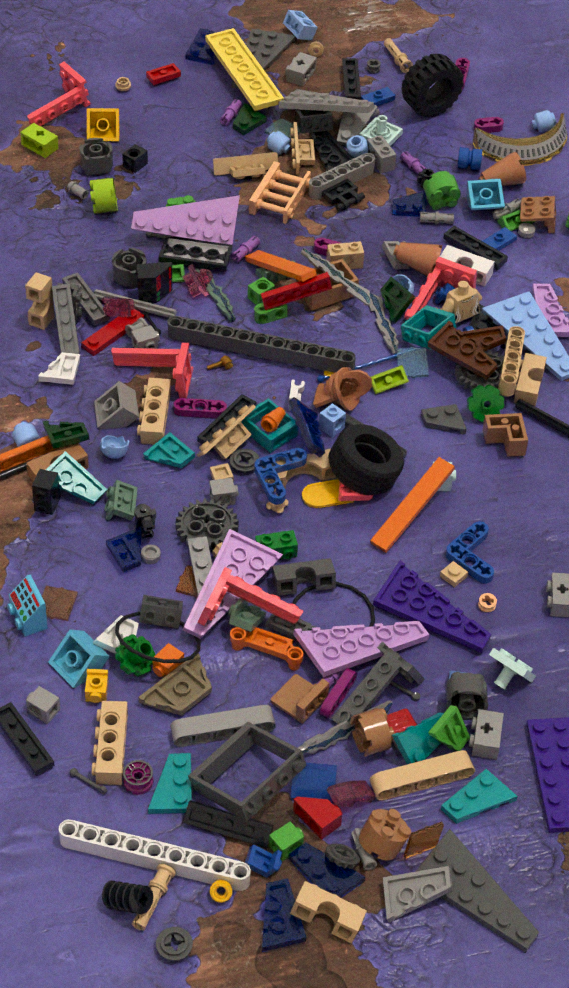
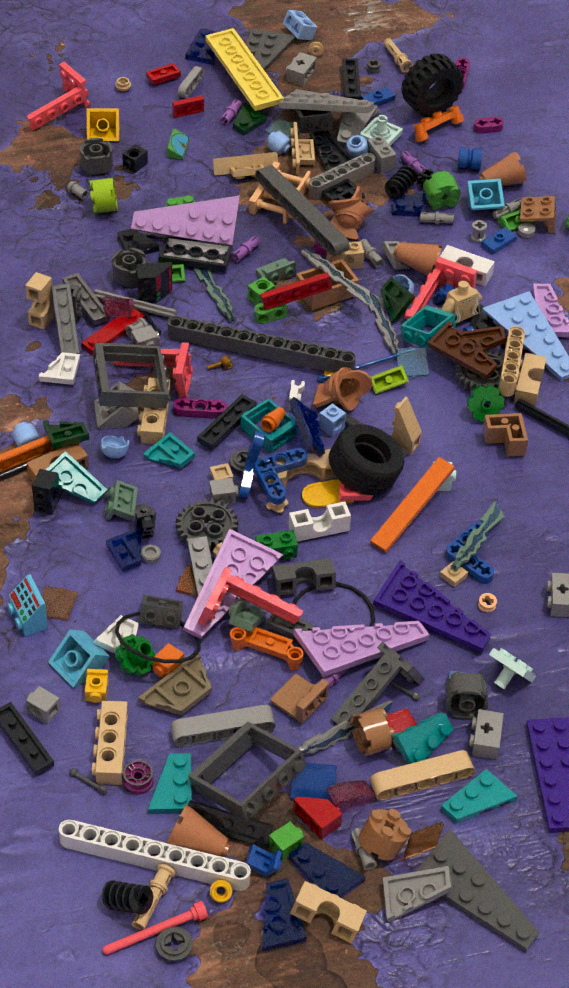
(39, 140): lime brick -> none
(131, 353): none -> dark grey window
(135, 239): none -> black wing
(177, 145): none -> slope
(188, 106): none -> red plate
(191, 82): none -> light grey beam
(197, 912): none -> coral piece
(198, 279): clear pink hips -> none
(198, 834): none -> nougat cone
(229, 438): tan bracket -> none
(252, 456): none -> blue beam
(280, 265): orange tile -> none
(302, 210): none -> dark grey beam
(333, 521): none -> white arch
(338, 693): magenta beam -> none
(342, 855): dark grey gear -> none
(350, 214): none -> nougat helmet
(372, 254): none -> light grey pin
(401, 182): none -> black piece
(406, 427): none -> tan slope
(438, 118): none -> orange plate
(443, 418): dark grey wing -> none
(451, 729): bright green wing -> none
(475, 246): black plate -> none
(477, 536): none -> sand green sword
(478, 231): none -> light grey bush
(531, 150): windscreen -> none
(544, 121): light blue head -> none

